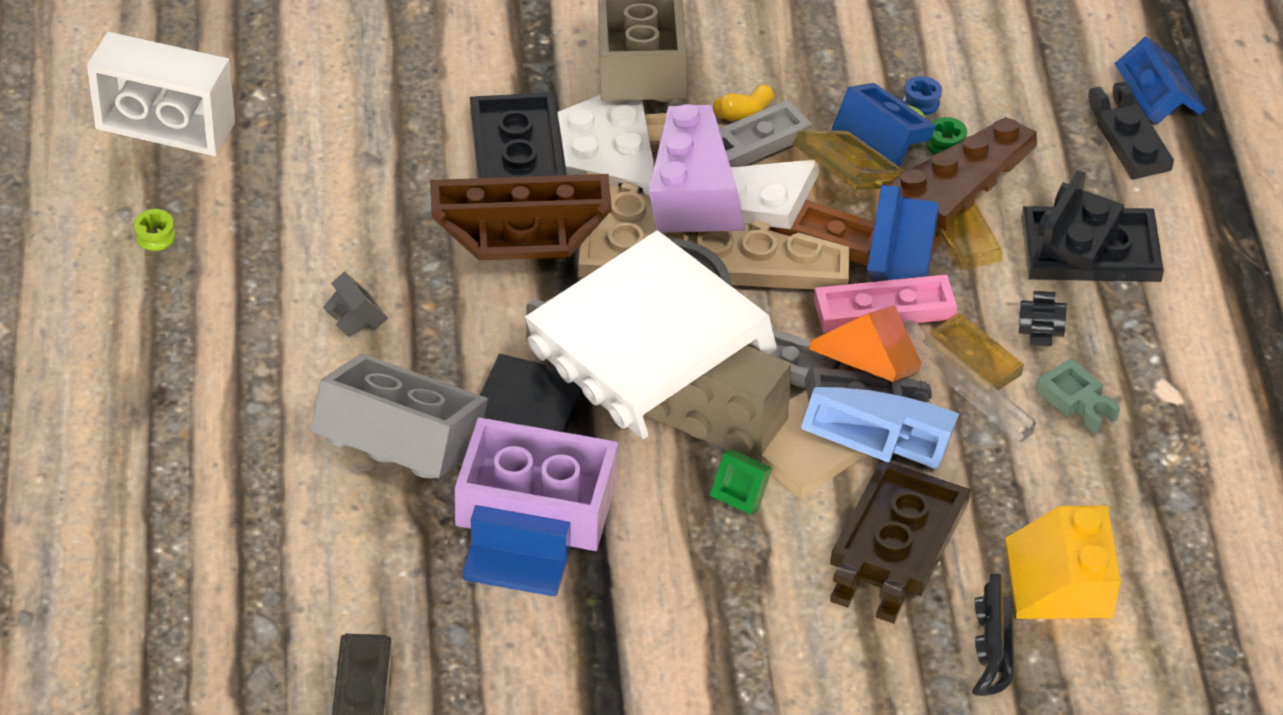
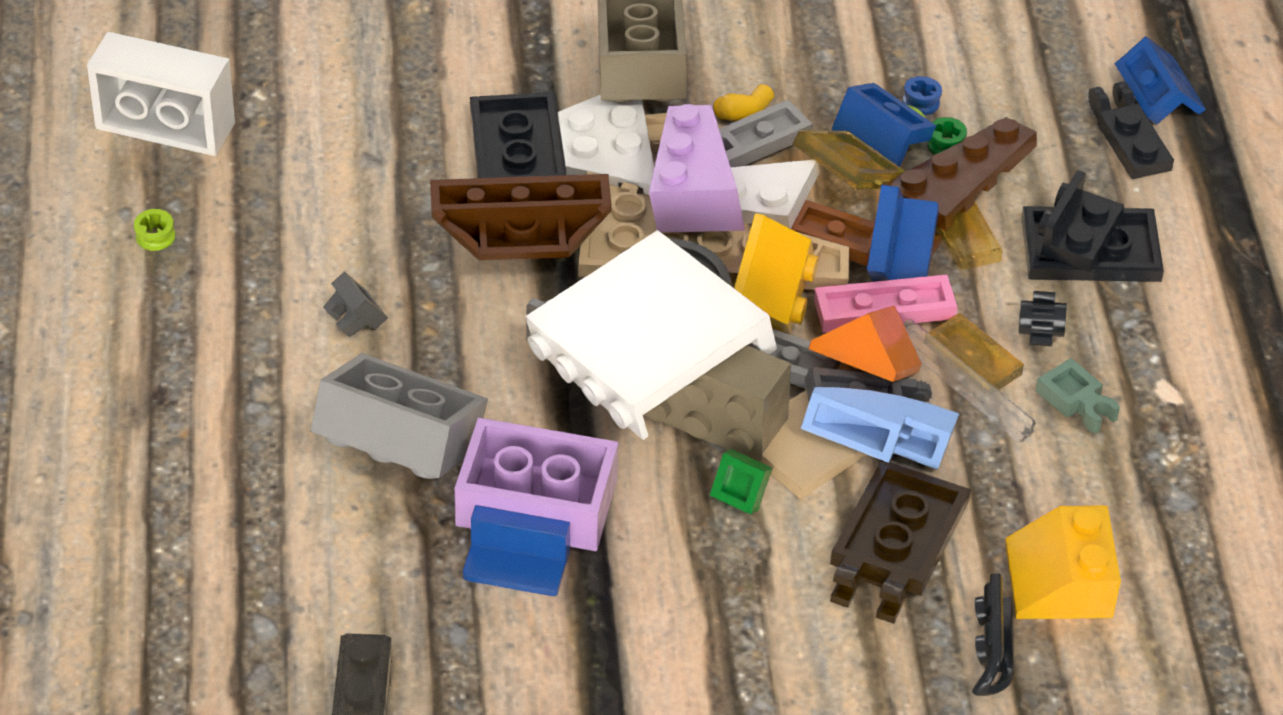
(530, 394): black tile -> none
(775, 271): none -> yellow slope

